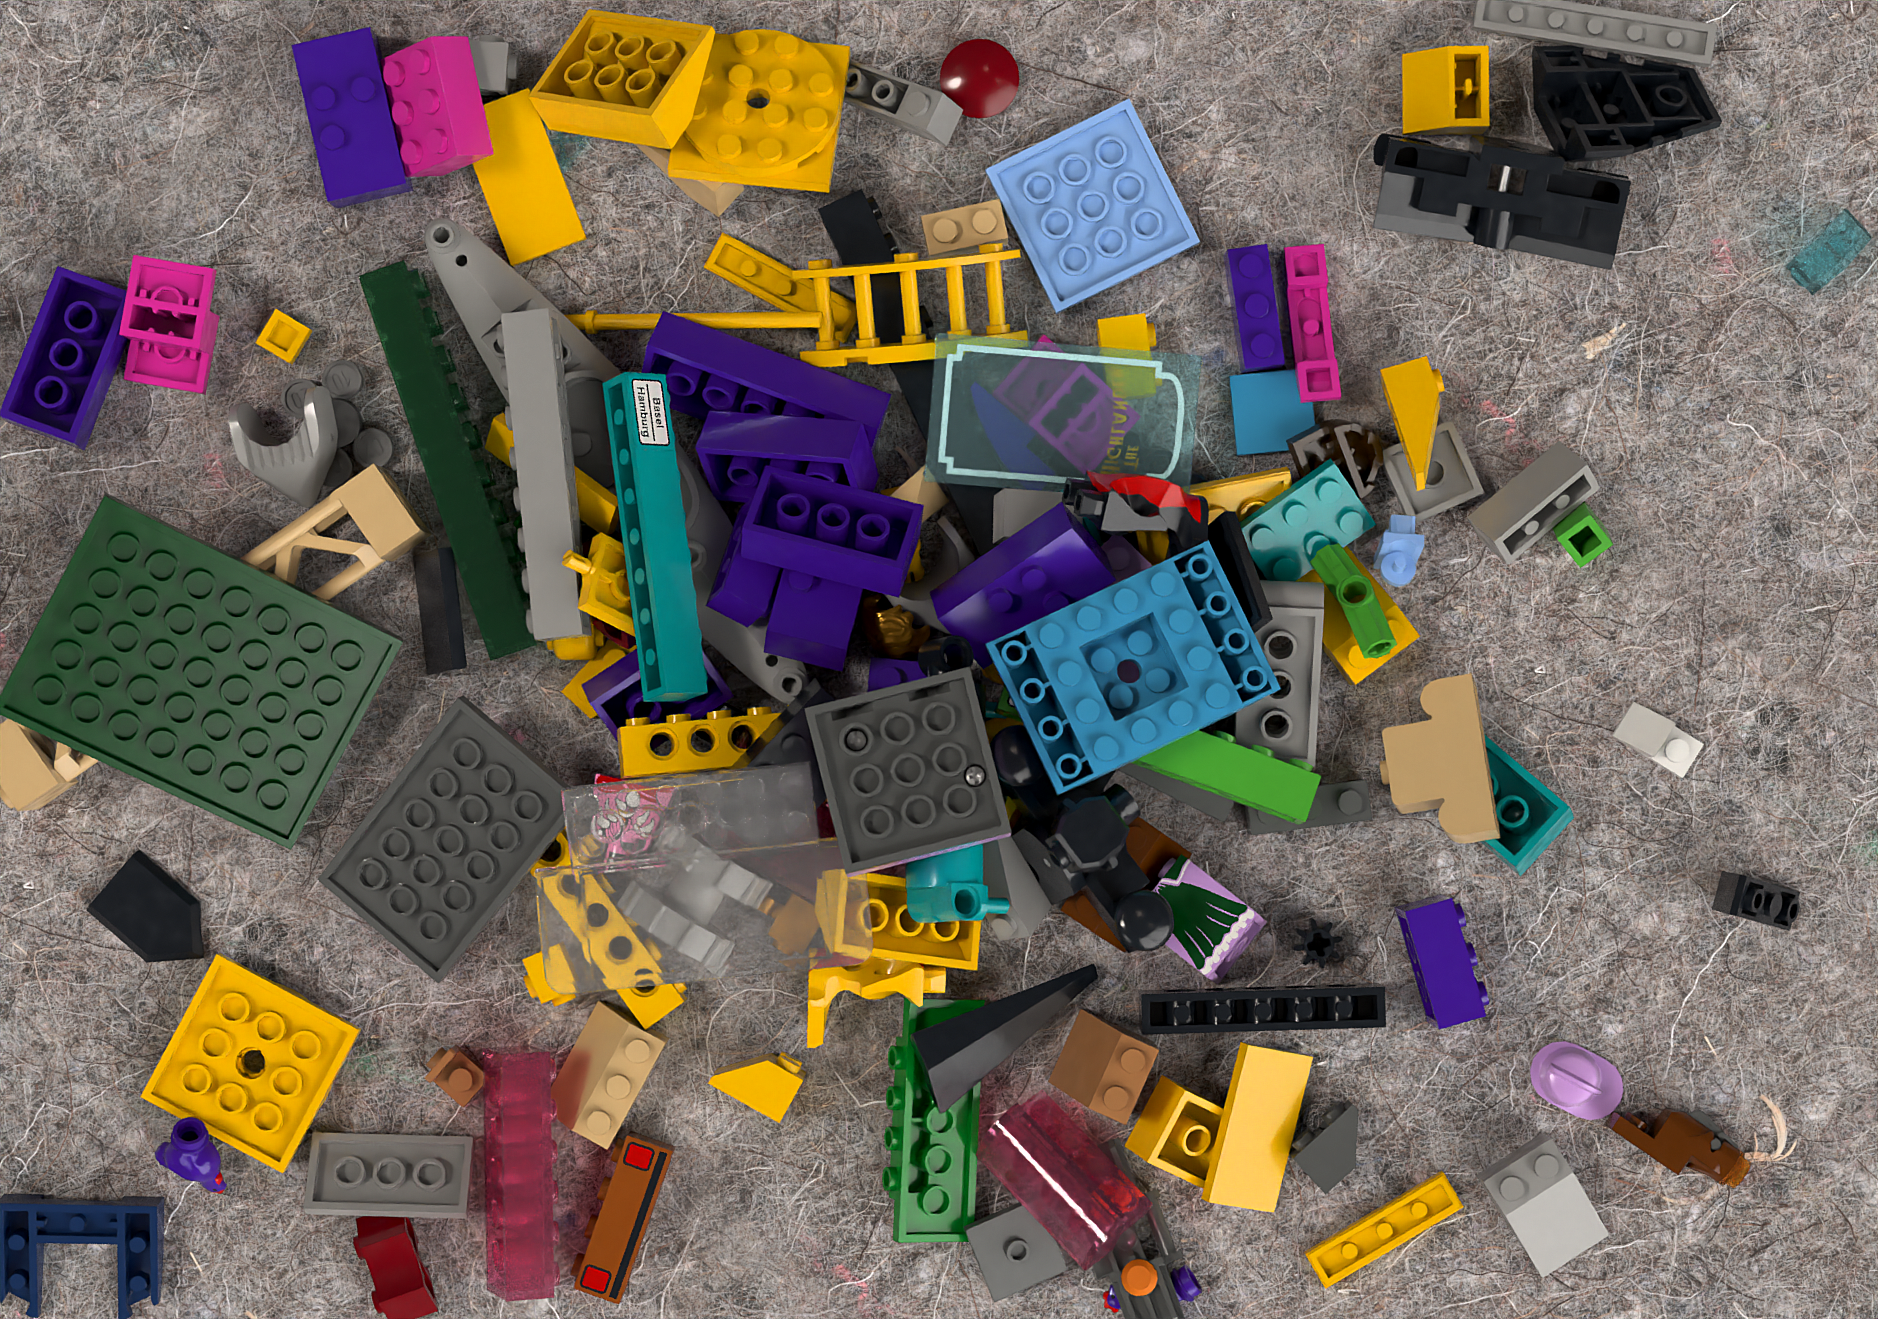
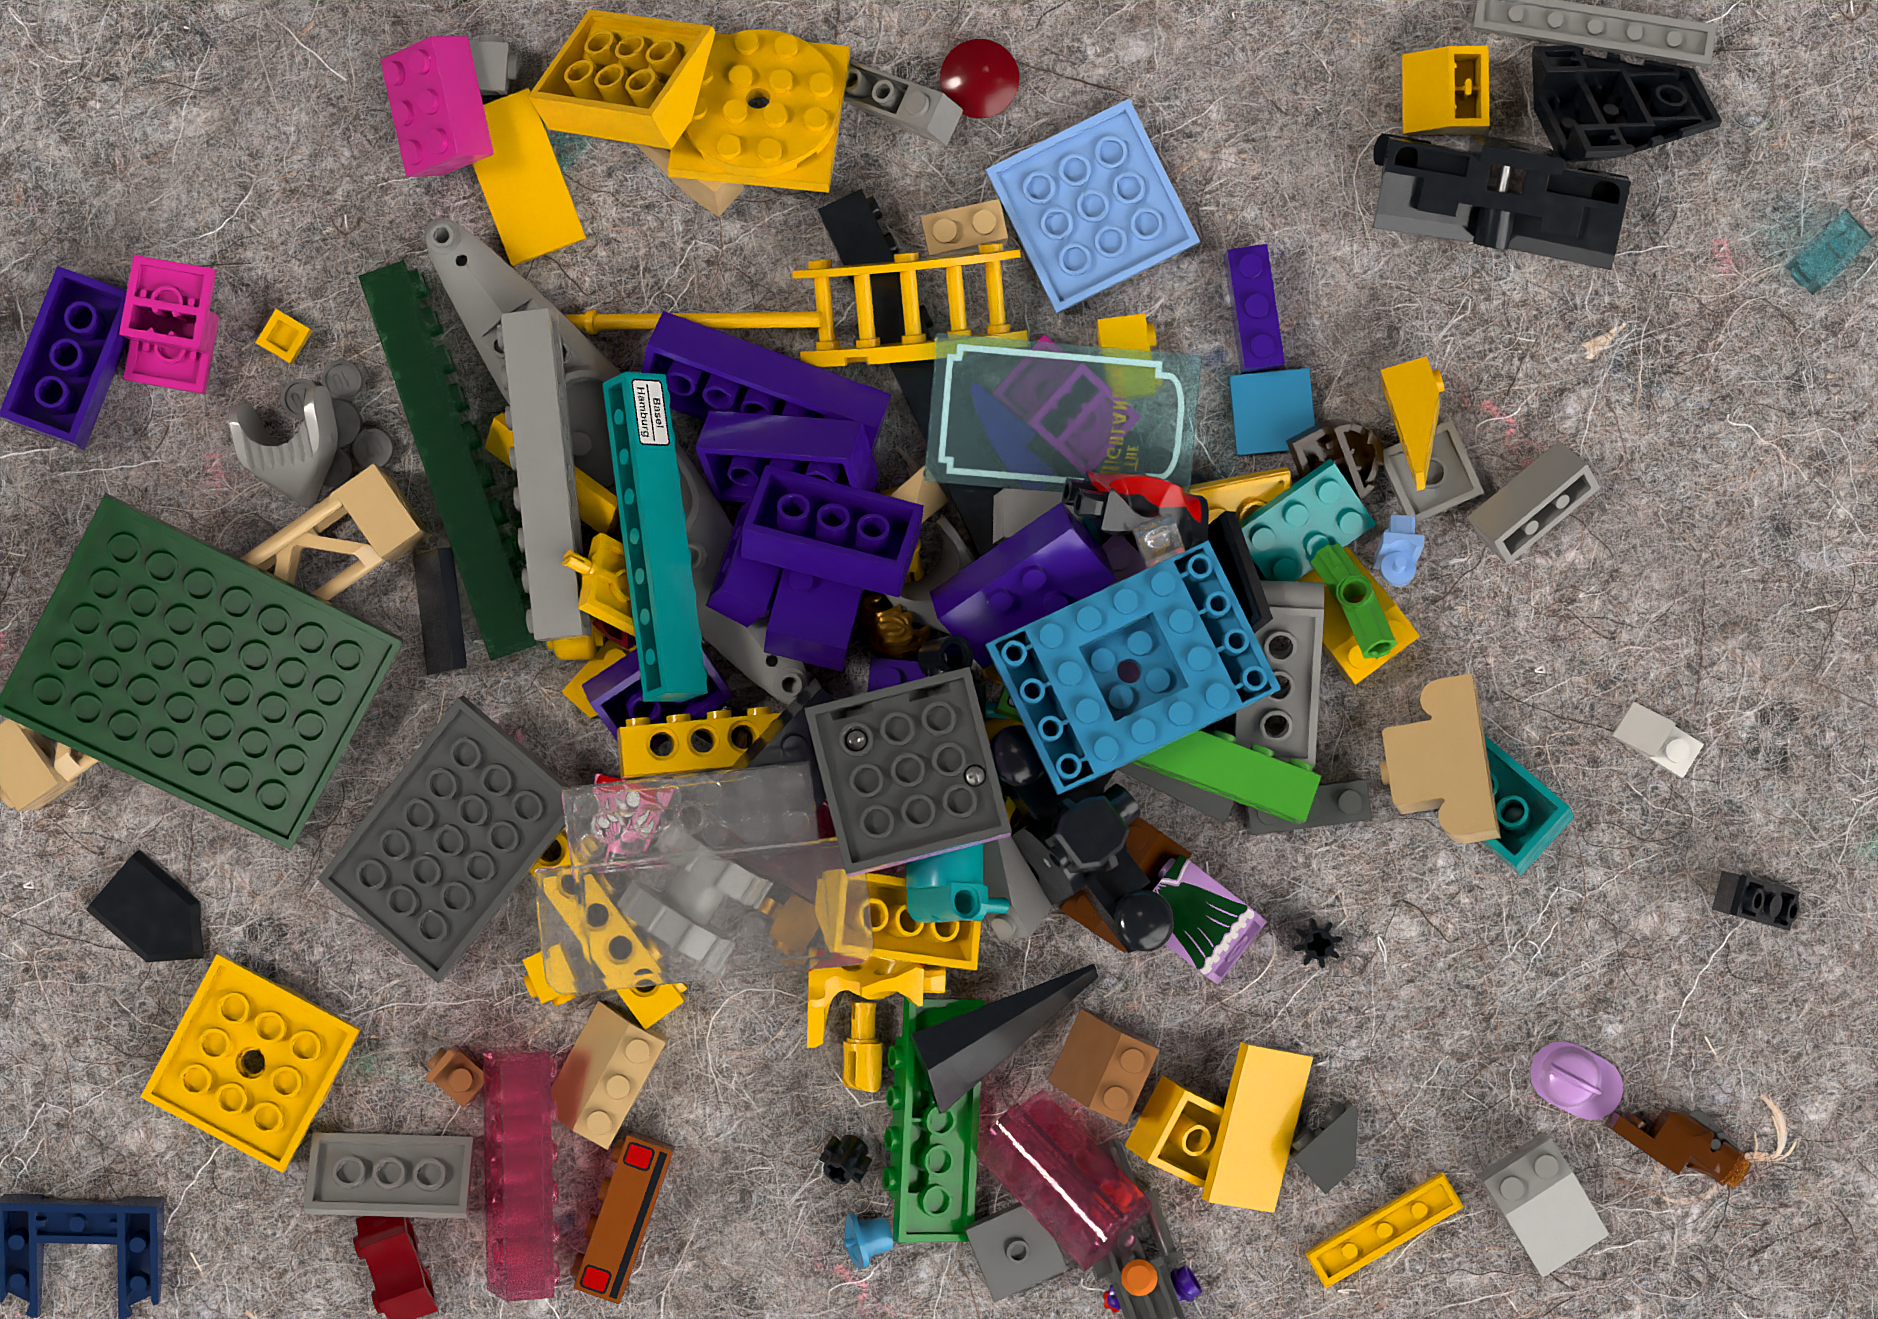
(192, 1155): dark purple animal -> none
(351, 117): dark purple brick -> none
(762, 1082): yellow slope -> none
(774, 283): yellow tile -> none
(845, 1159): none -> black gear
(862, 1050): none -> yellow arm
(866, 1238): none -> dark azure piece
(1158, 540): none -> clear plate
(1262, 1008): black brick -> none
(1310, 323): dark pink slope -> none
(1442, 961): dark purple brick -> none
(1583, 535): bright green brick -> none

